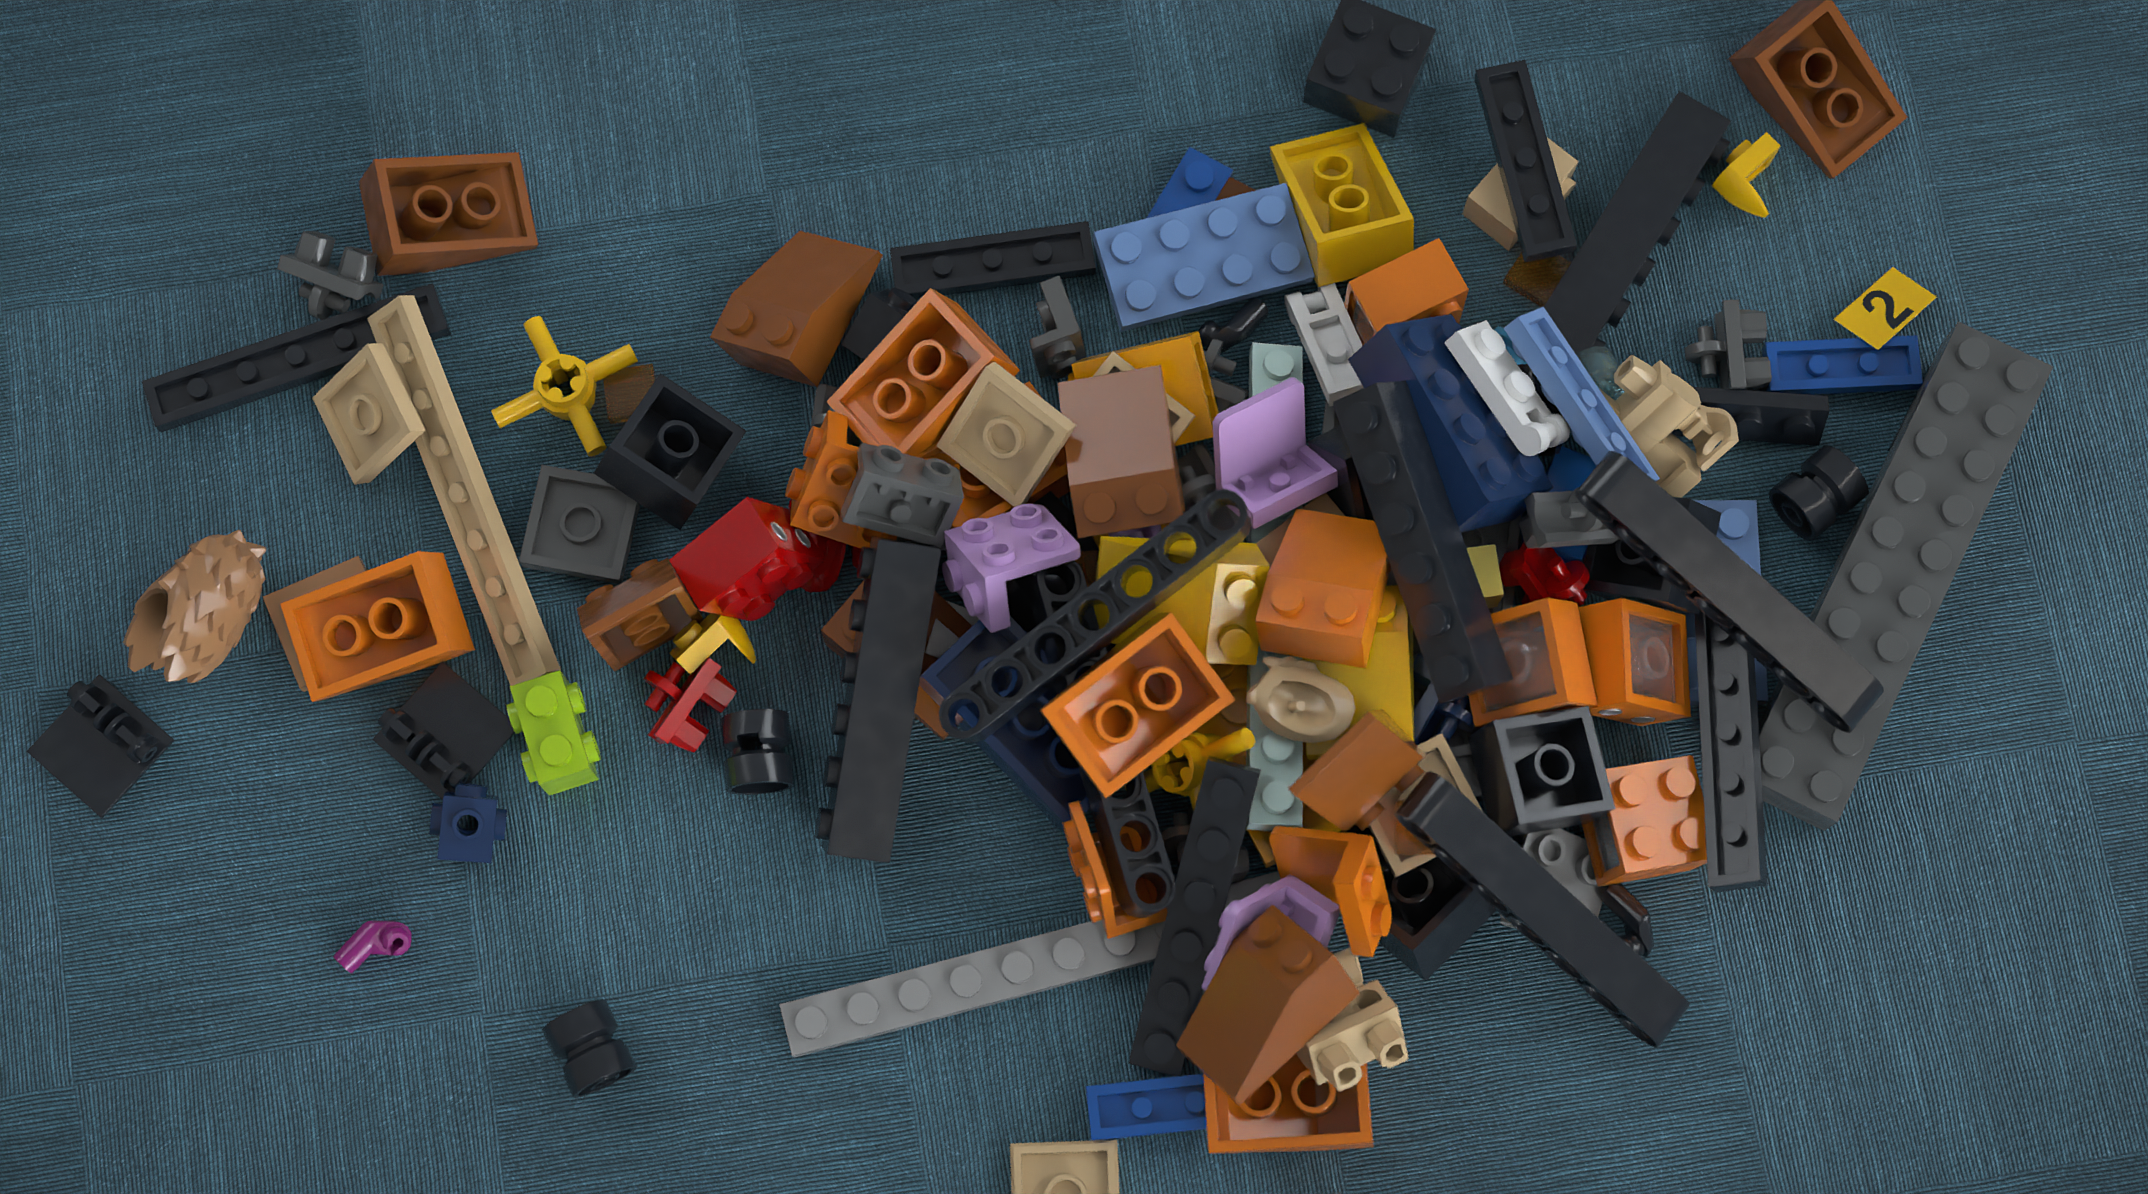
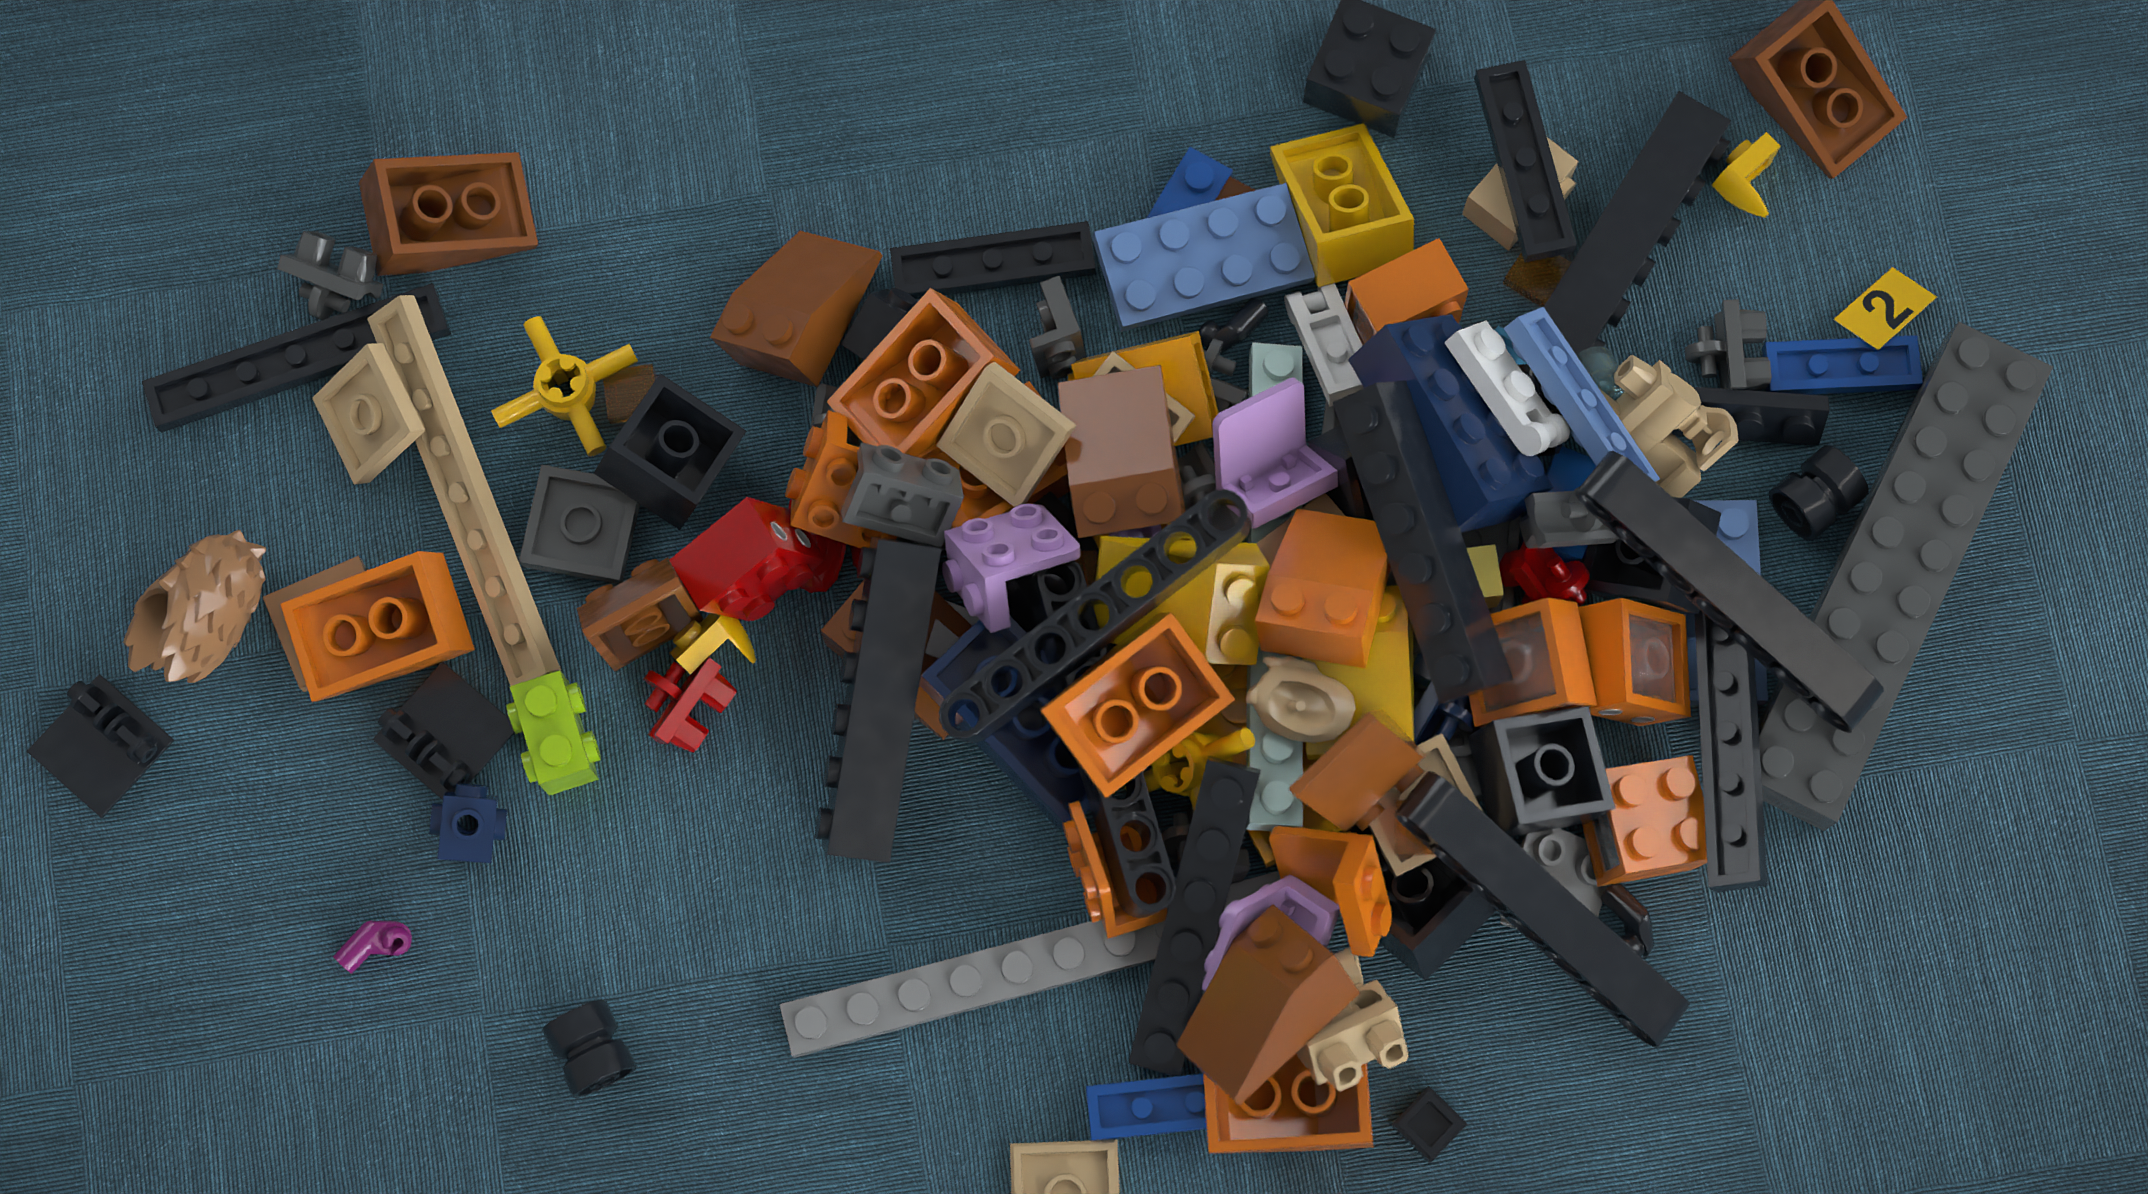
(763, 769): black wheel -> none
(1429, 1124): none -> black tile

